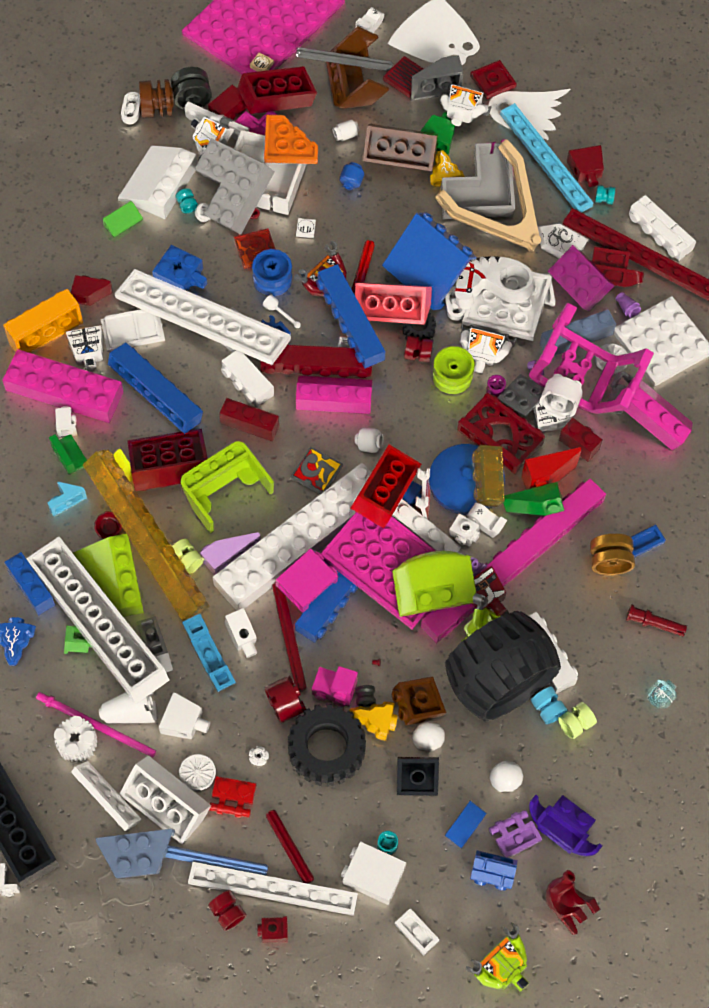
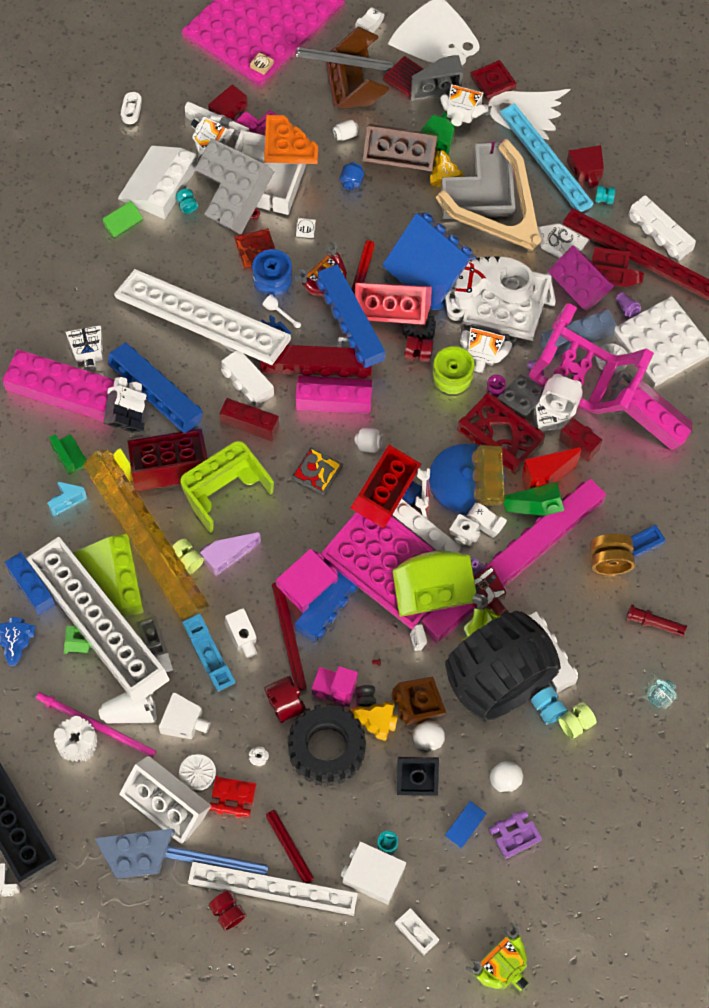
(44, 322): light orange brick -> none
(65, 422): white brick -> none
(90, 290): dark red slope -> none
(106, 795): white plate -> none
(107, 525): dark red hair -> none
(125, 406): none -> hips
(132, 327): white piece -> none
(155, 98): reddish brown wheel -> none
(180, 269): blue hinge -> none
(191, 86): pearl dark grey wheel -> none
(200, 211): white tile -> none
(277, 90): dark red brick -> none
(278, 935): dark red brick -> none
(309, 528): white brick -> none
(418, 637): none -> white tile
(493, 870): brick -> none
(563, 895): dark red piece -> none
(565, 825): dark purple plate -> none

